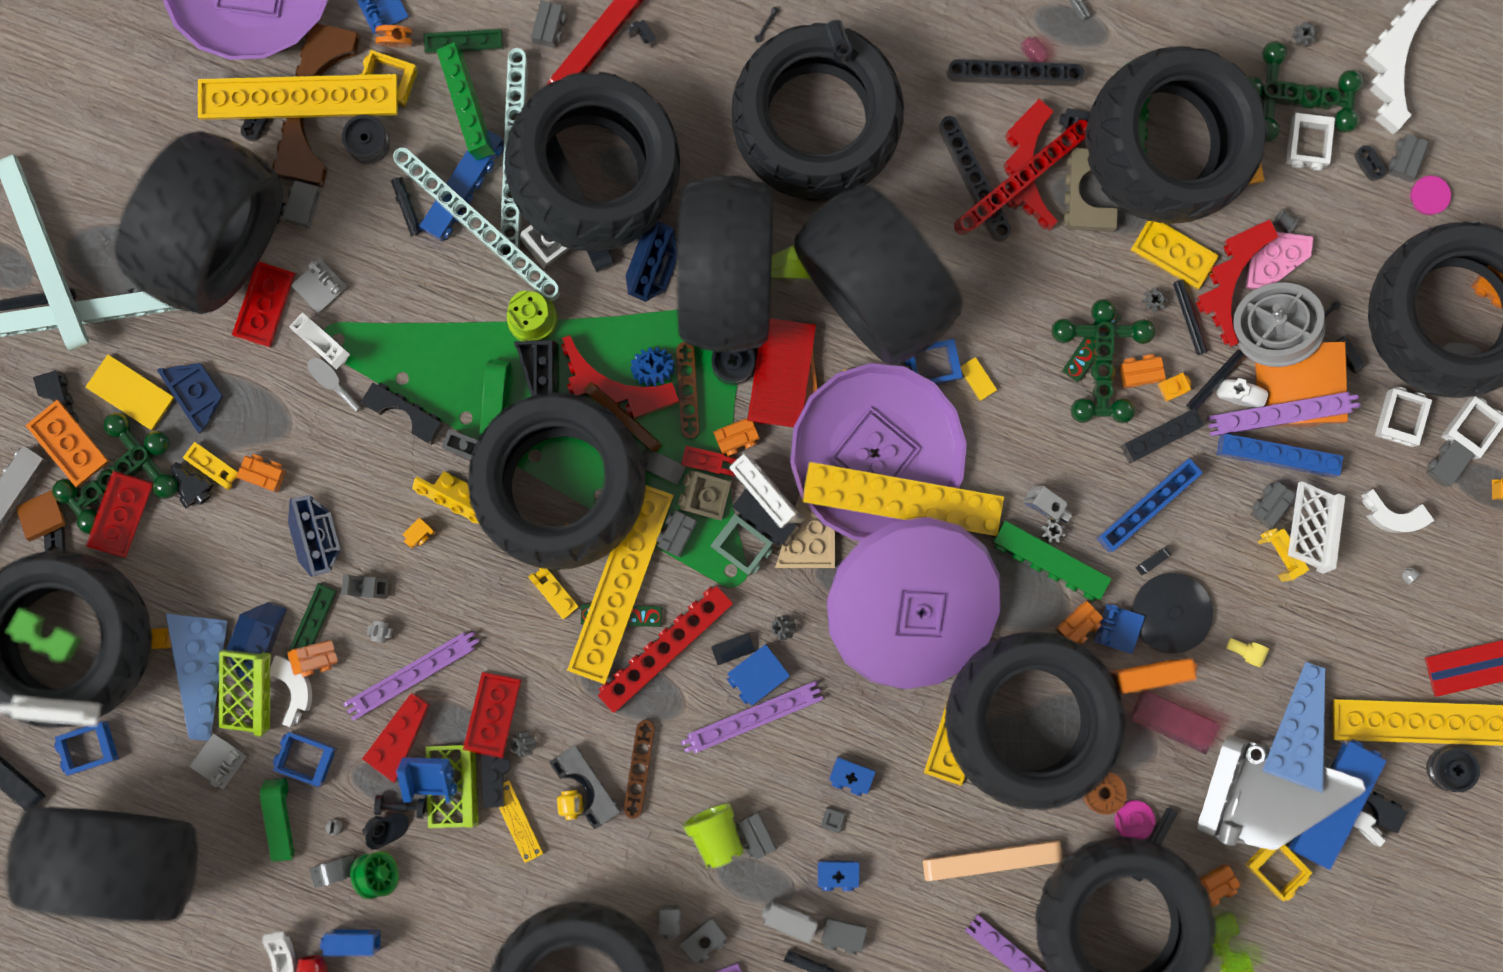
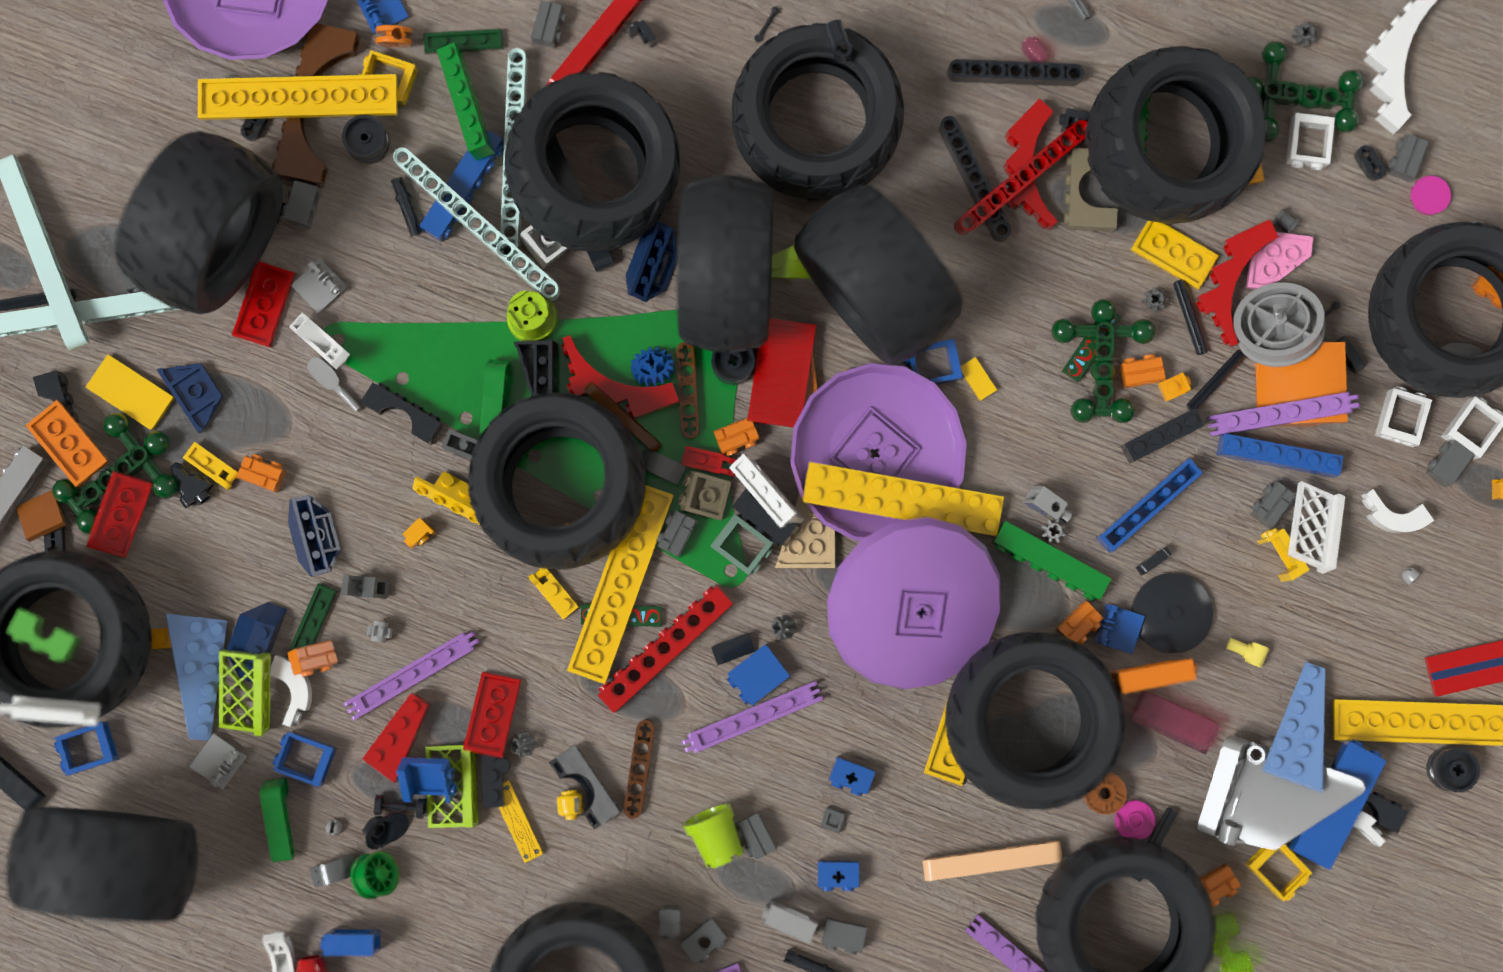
(1242, 393): white piece -> none

